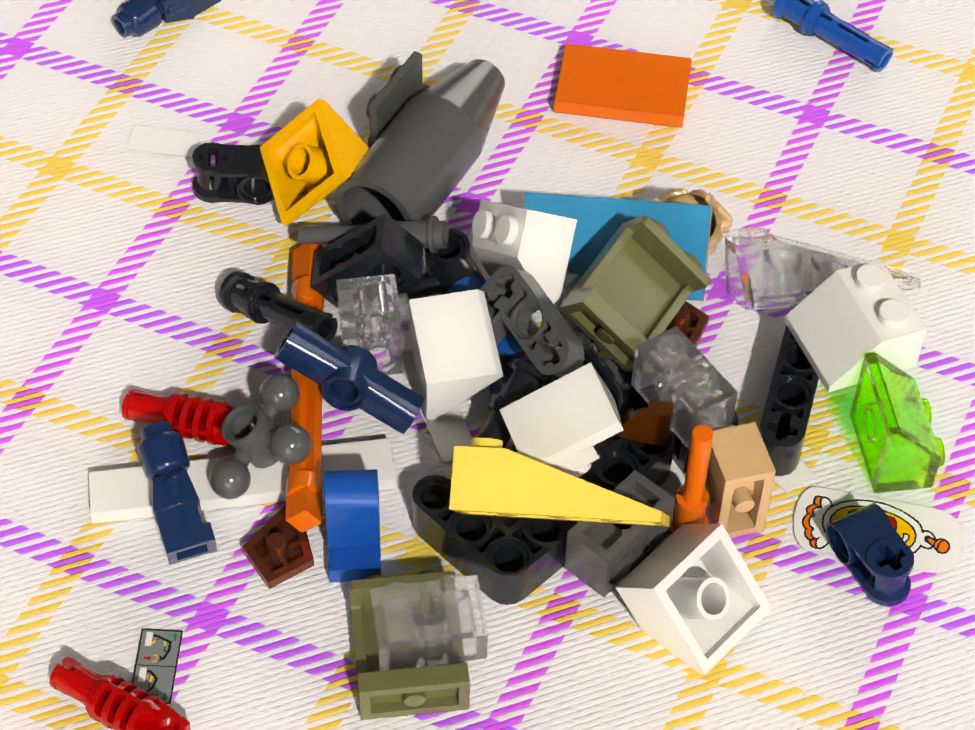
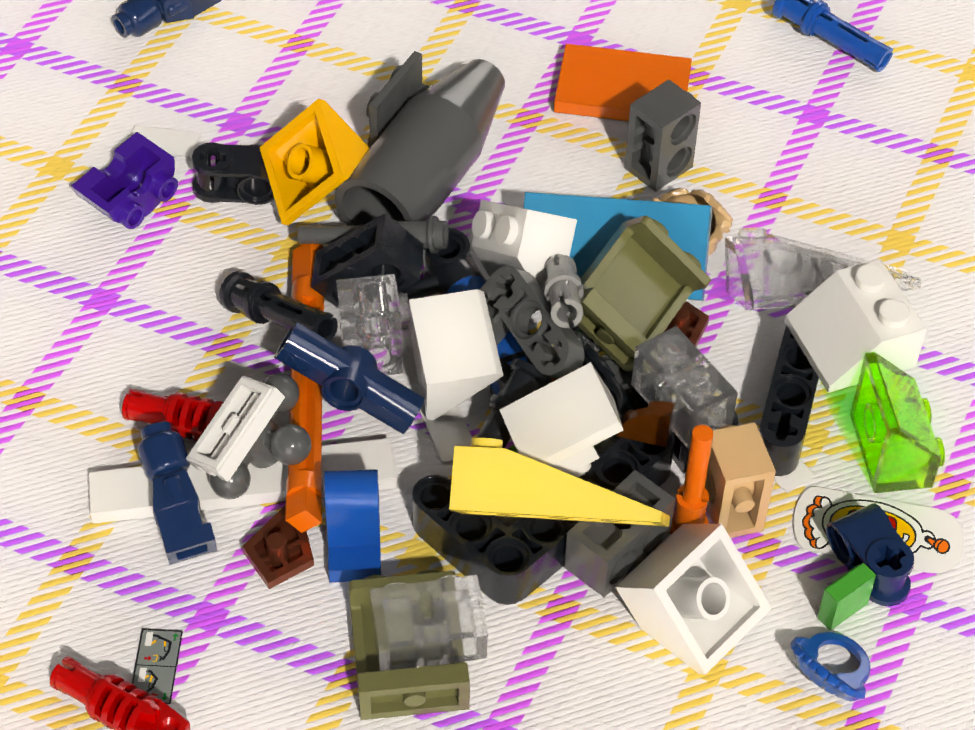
(131, 183): none -> dark purple cylinder
(235, 428): none -> white tile
(563, 291): none -> light grey pin
(662, 135): none -> dark grey brick
(844, 685): none -> blue piece
(846, 596): none -> bright green tile

